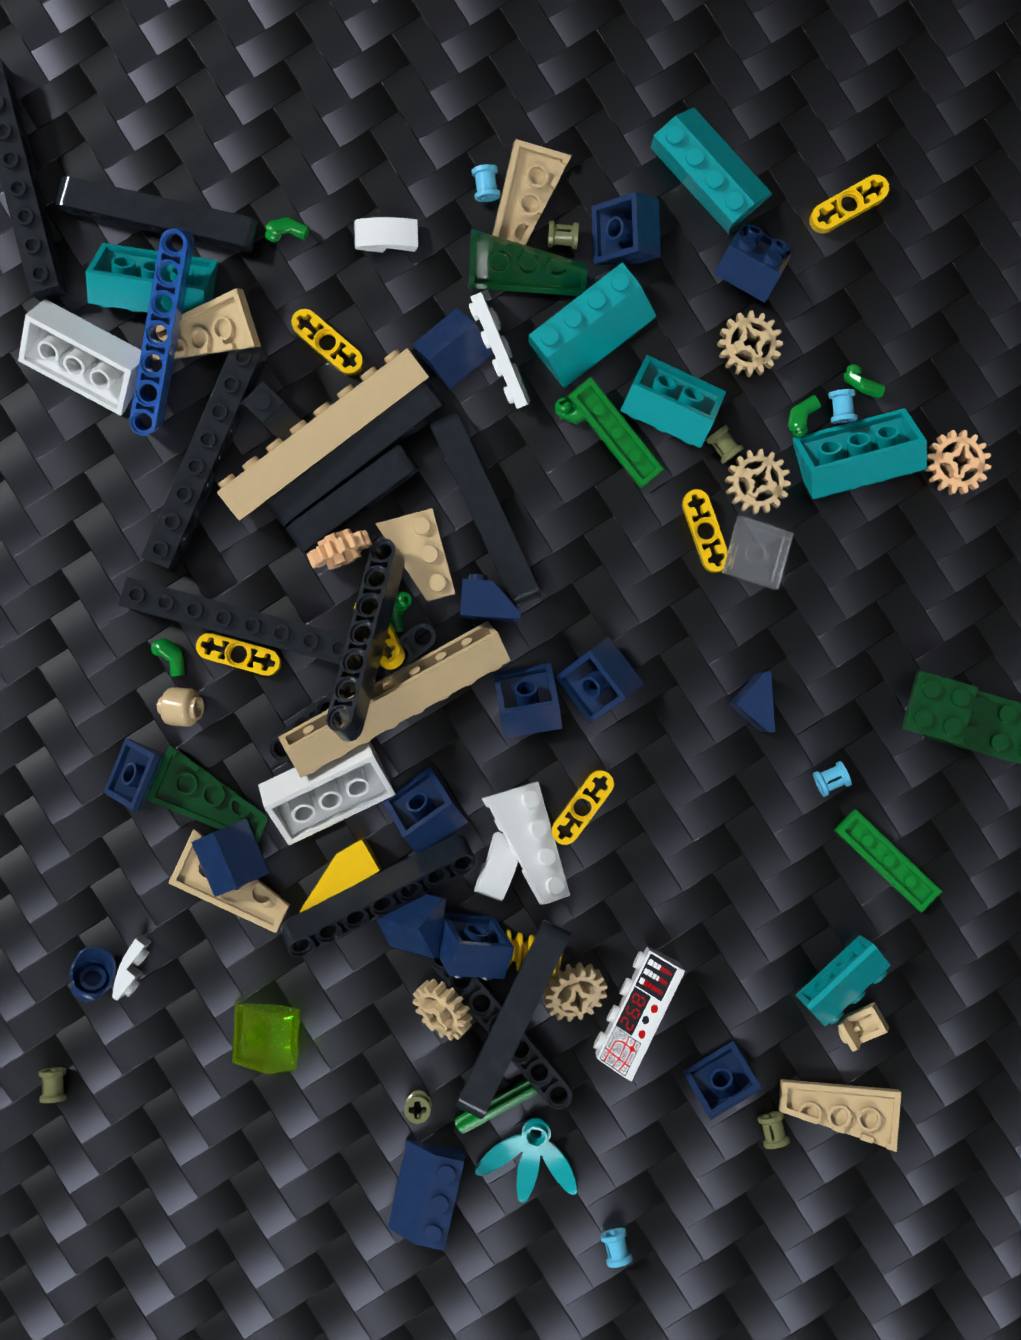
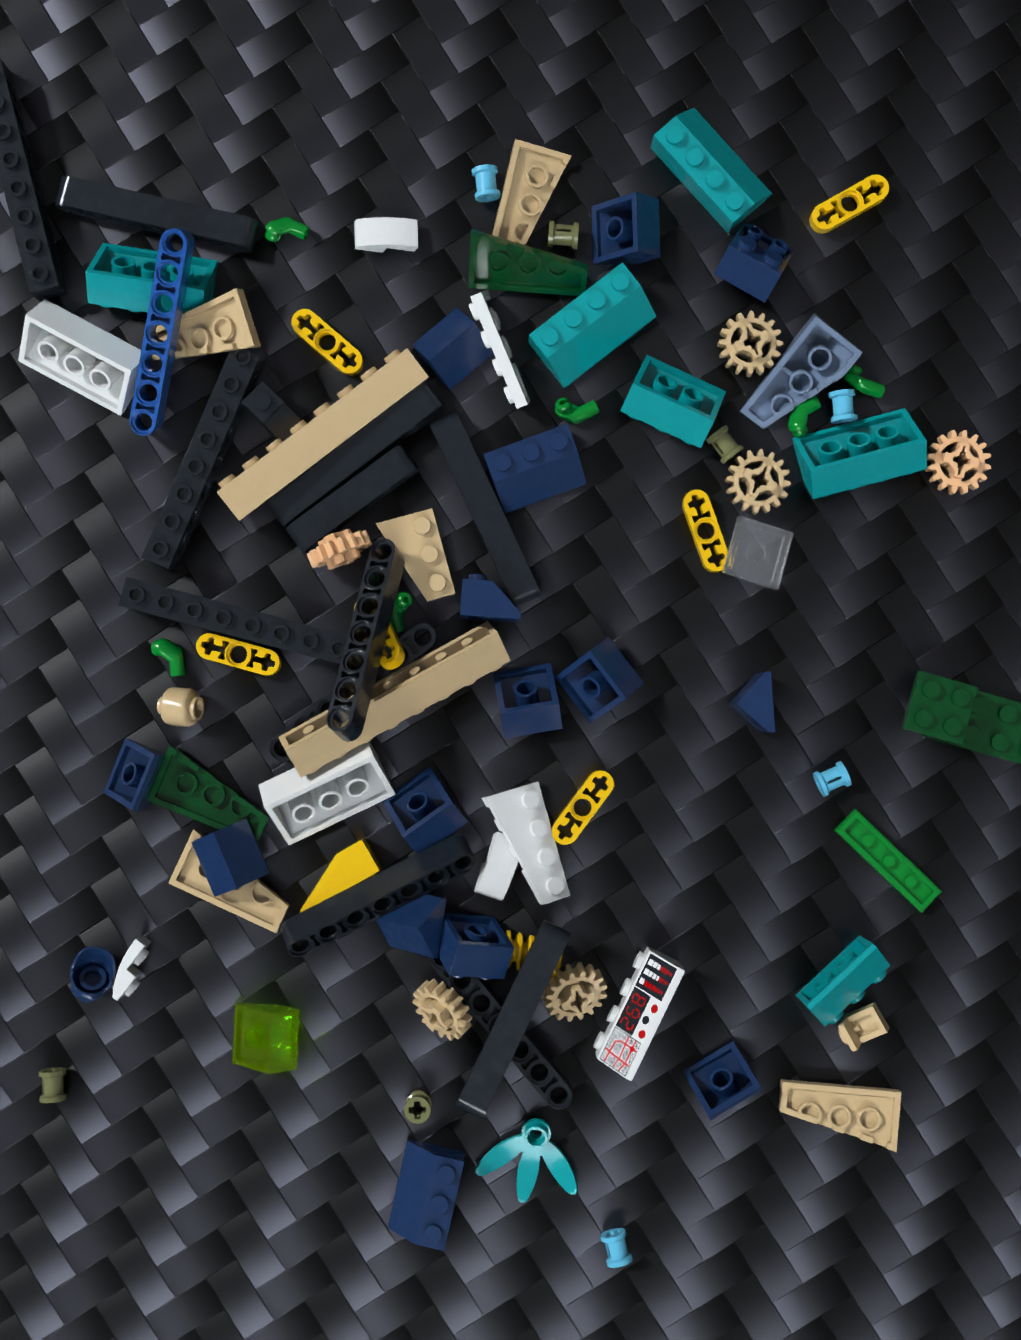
(499, 1104): green axle -> none
(535, 468): none -> dark blue slope
(615, 432): green tile -> none
(773, 1130): olive bush -> none
(806, 367): none -> sand blue wedge

